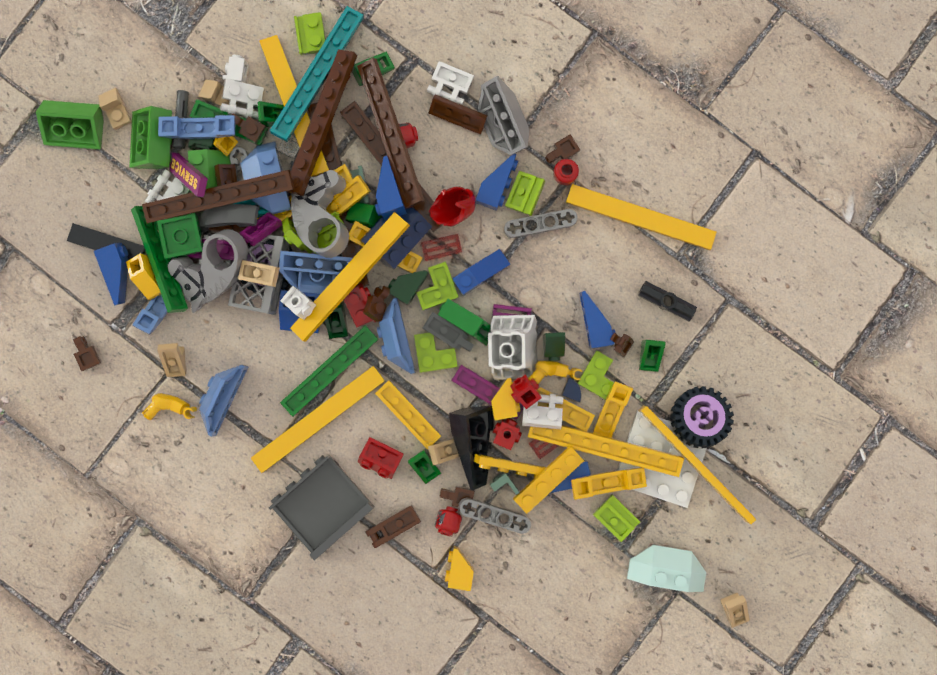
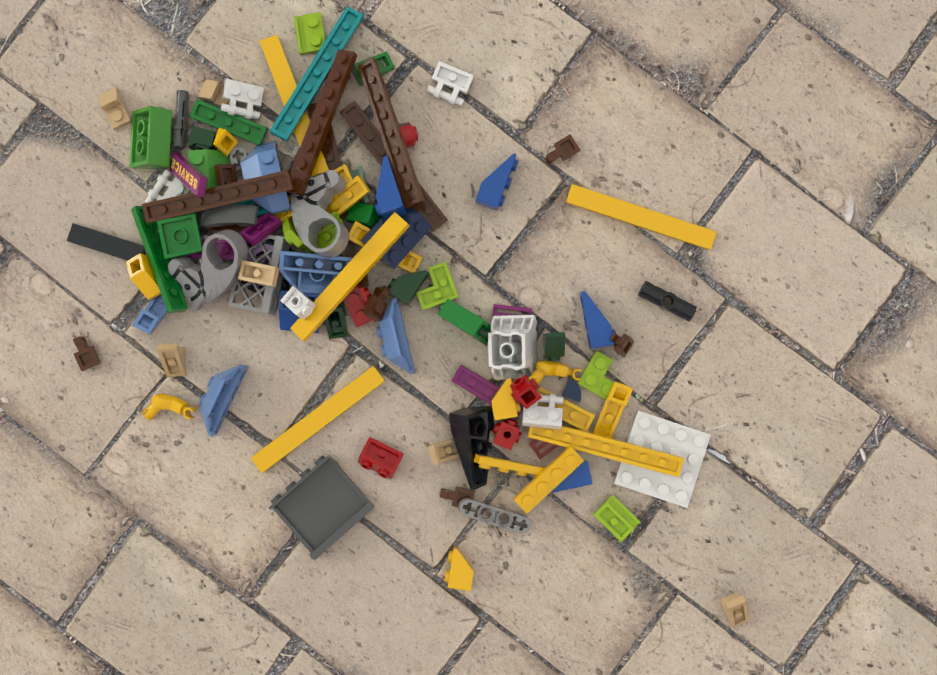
(70, 124): bright green slope -> none
(114, 270): blue slope -> none
(197, 128): medium blue slope -> none
(236, 69): white brick -> none
(250, 128): reddish brown plate -> none
(268, 112): green slope -> none
(329, 371): green plate -> none
(393, 526): reddish brown plate -> none
(408, 414): yellow plate -> none
(423, 466): green slope -> none
(429, 358): lime plate -> none
(439, 240): clear red tile -> none
(447, 332): dark grey hinge -> none
(448, 521): red head -> none
(453, 206): red hair -> none
(457, 114): reddish brown plate -> none
(480, 272): blue slope -> none
(502, 479): sand green panel -> none
(505, 119): light grey wedge -> none
(525, 193): lime plate -> none
(540, 221): light grey beam -> none
(566, 172): red head -> none
(608, 482): yellow slope -> none
(651, 355): green slope -> none
(667, 569): light aqua wedge -> none
(697, 464): yellow tile -> none
(714, 409): wheel -> none

